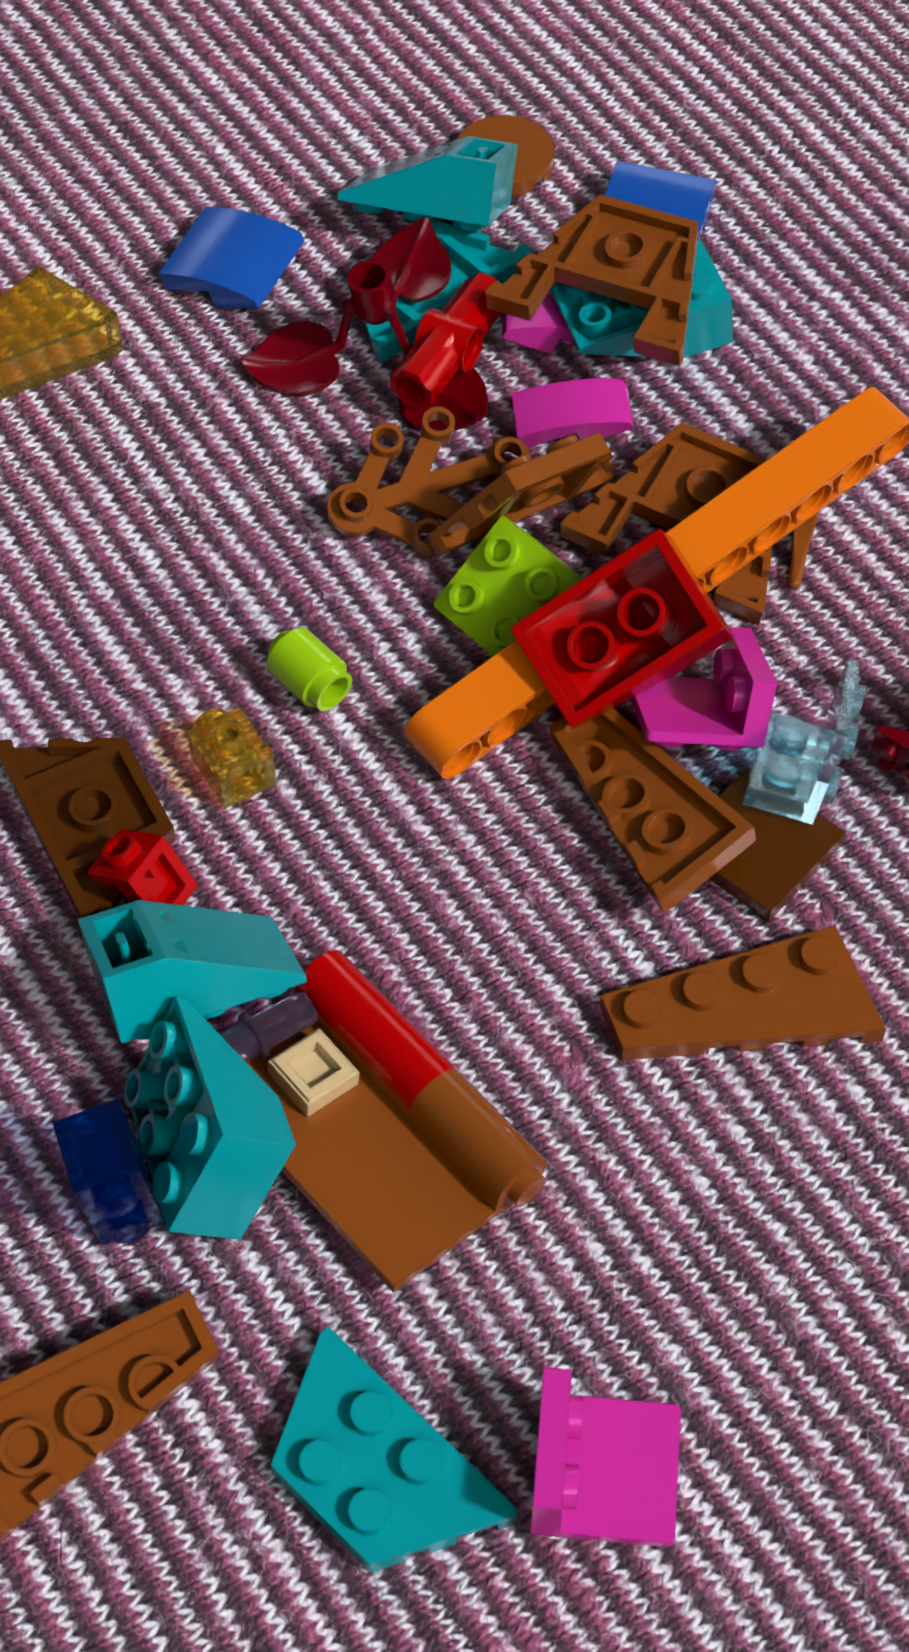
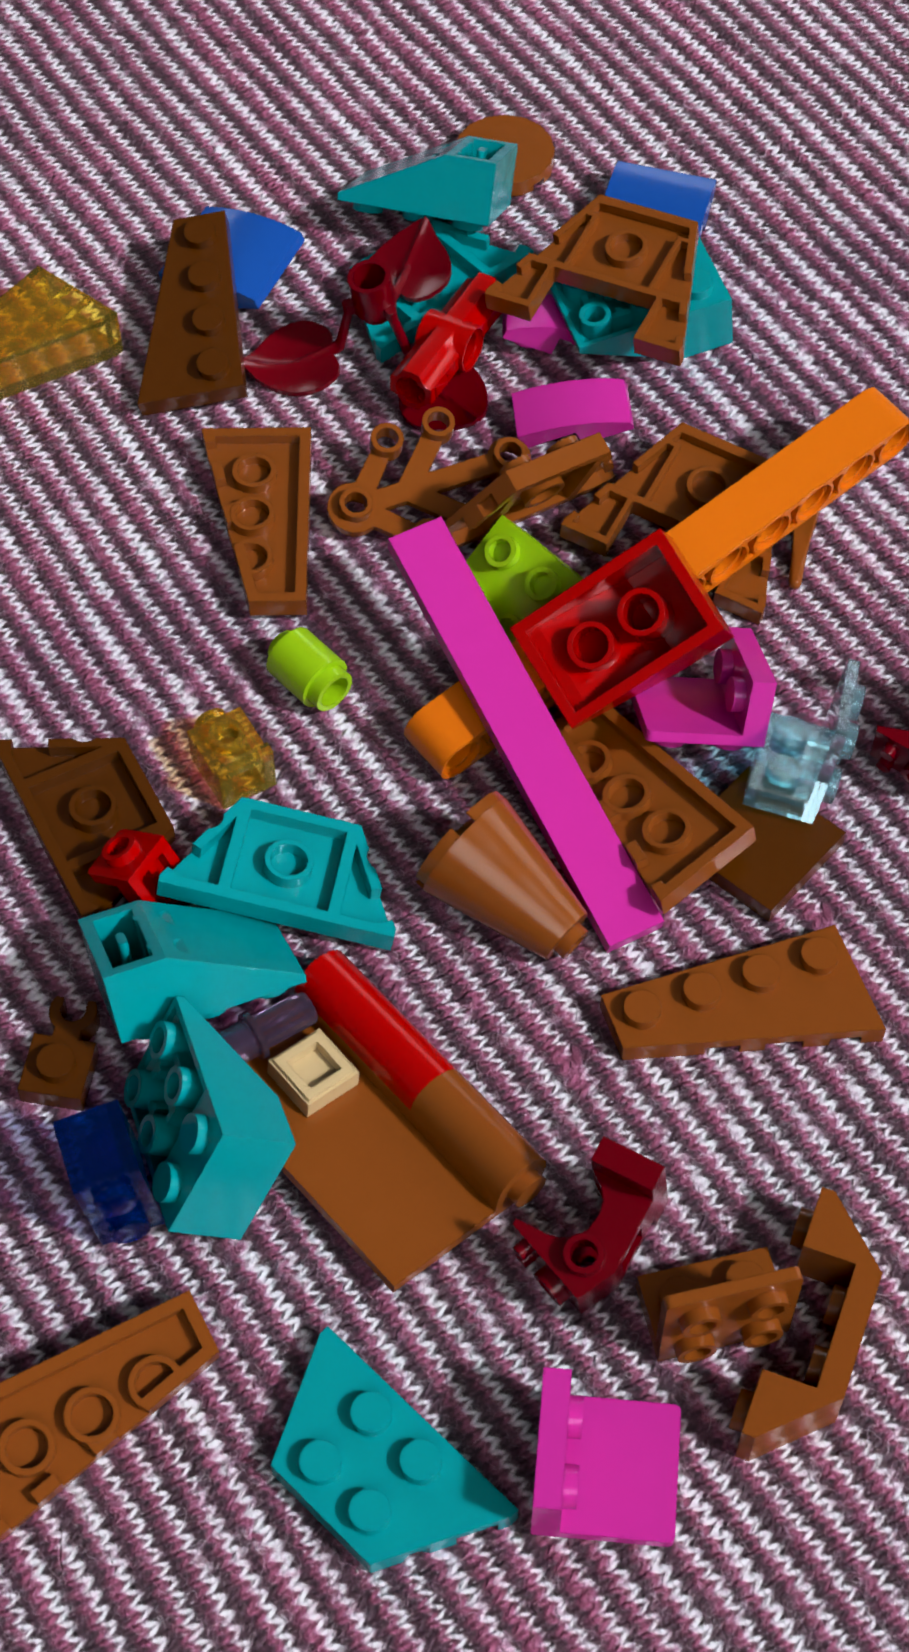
(62, 1065): none -> reddish brown plate
(196, 323): none -> reddish brown wing
(265, 505): none -> dark orange wing
(286, 872): none -> teal wing
(505, 880): none -> dark orange cone
(525, 735): none -> dark pink tile
(632, 1199): none -> dark red tile
(718, 1304): none -> dark orange bracket
(789, 1409): none -> dark orange slope

